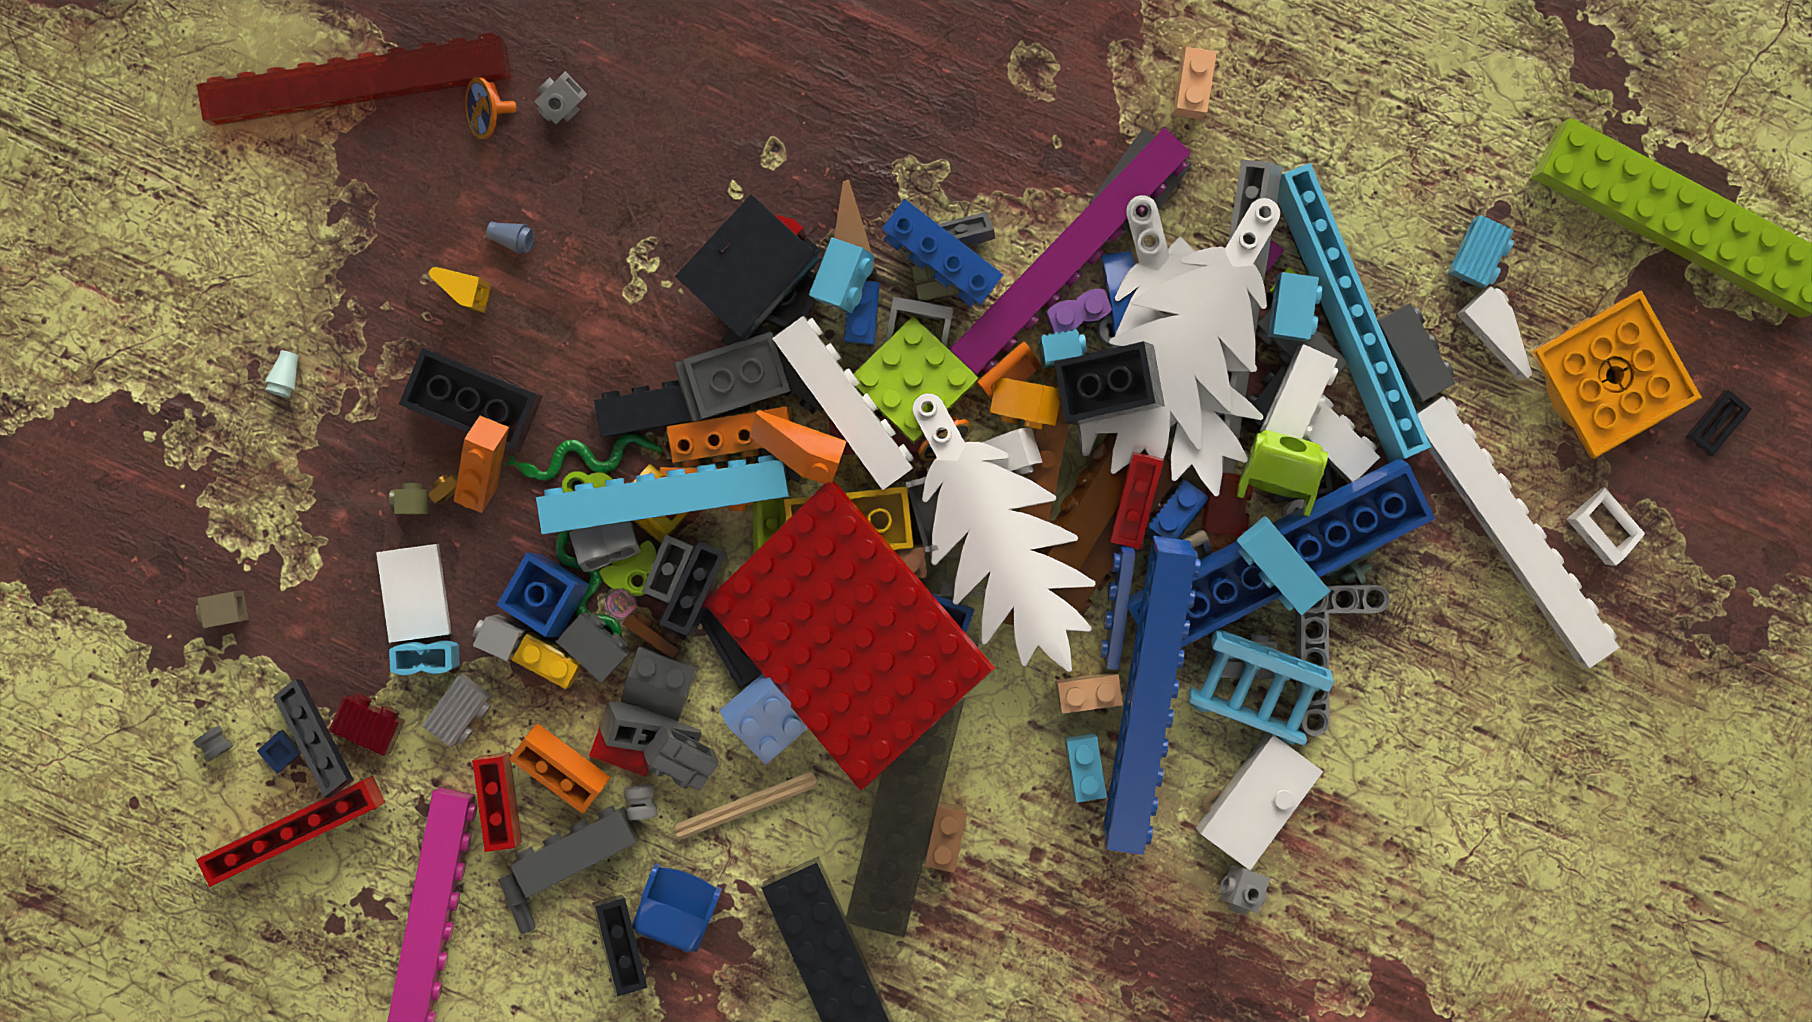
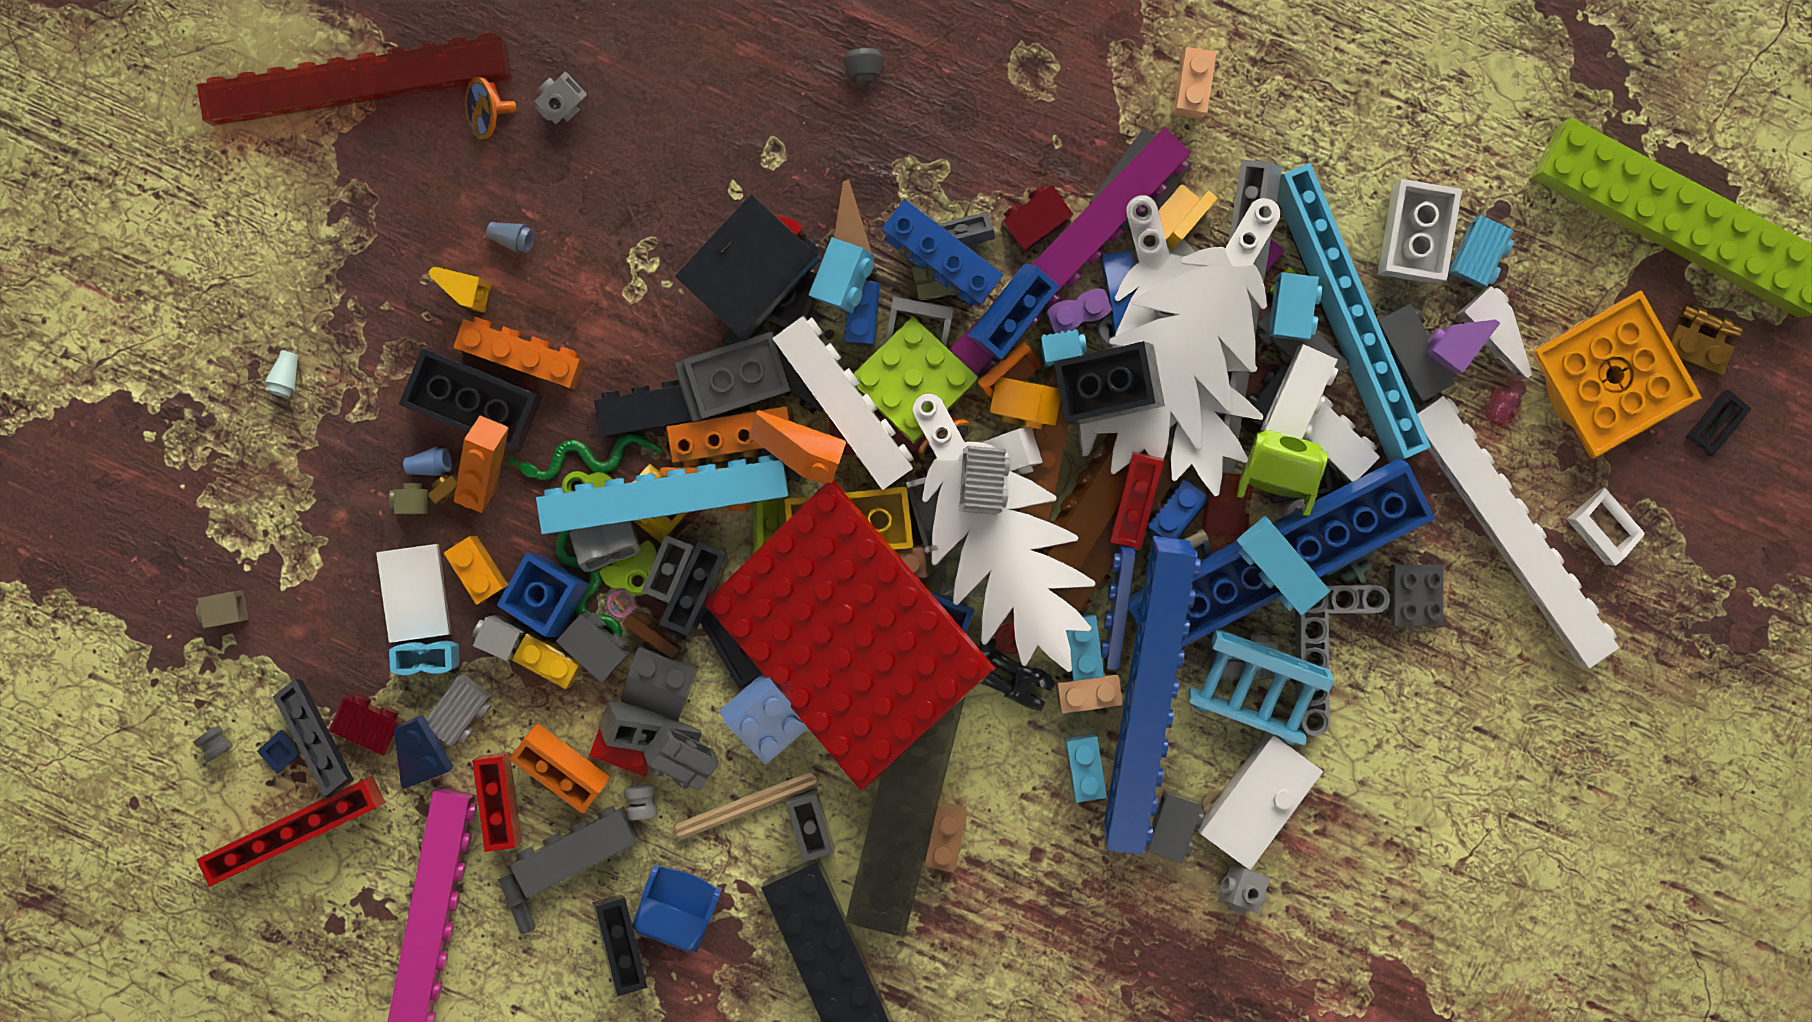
(419, 752): none -> dark blue wing
(430, 462): none -> medium blue cone
(476, 569): none -> light orange brick
(519, 354): none -> orange brick
(810, 825): none -> dark grey brick
(864, 64): none -> dark grey cone
(983, 480): none -> light grey brick
(1006, 639): none -> clear red tile
(1013, 311): none -> blue brick
(1022, 678): none -> black piece
(1036, 218): none -> dark red brick
(1086, 651): none -> medium azure brick
(1174, 826): none -> dark grey brick
(1182, 213): none -> yellow panel
(1416, 595): none -> dark grey hinge
(1419, 231): none -> white brick
(1460, 343): none -> medium lavender slope
(1505, 404): none -> clear pink piece
(1699, 349): none -> pearl gold plate

